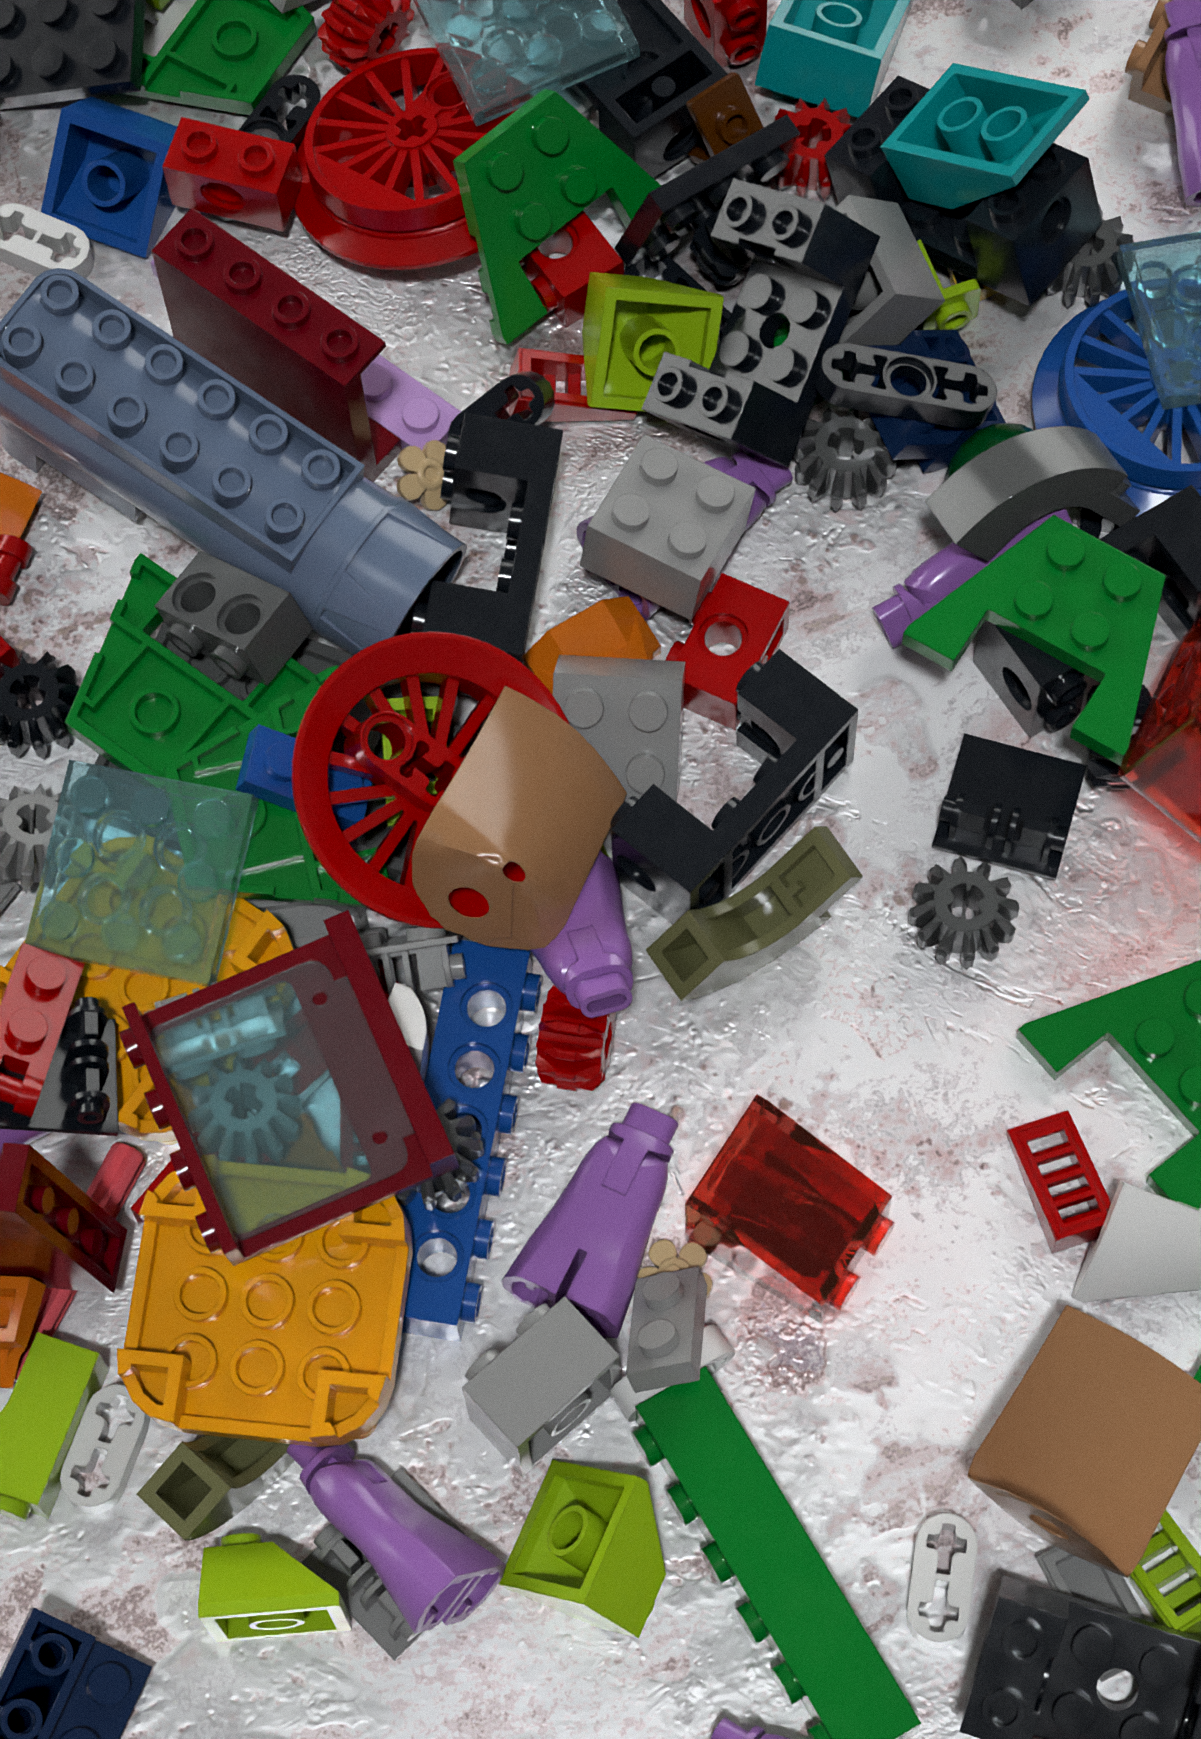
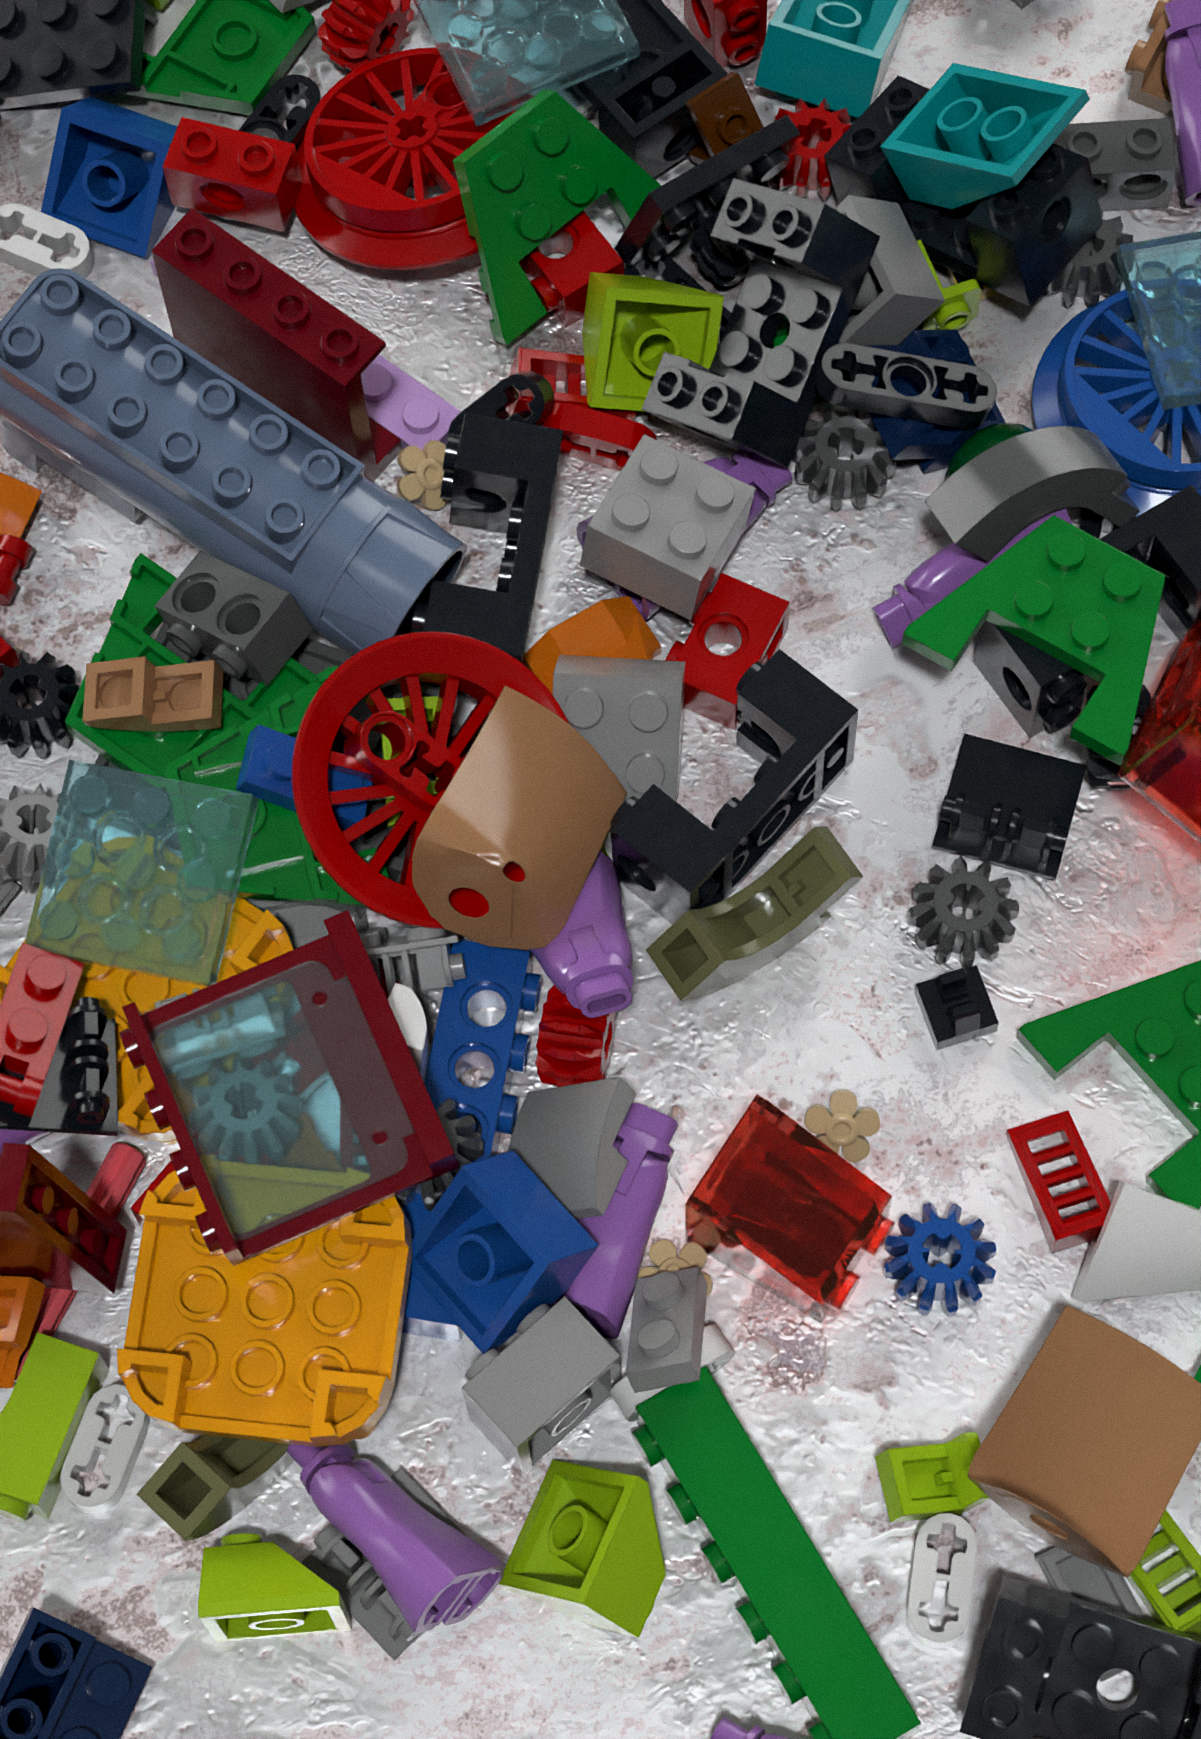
(144, 697): none -> medium nougat slope
(498, 1248): none -> blue slope
(569, 1140): none -> light grey slope
(596, 435): none -> red beam
(843, 1125): none -> tan plant
(929, 1479): none -> lime bracket
(938, 1237): none -> blue gear
(956, 1007): none -> black tile
(1128, 161): none -> dark grey brick

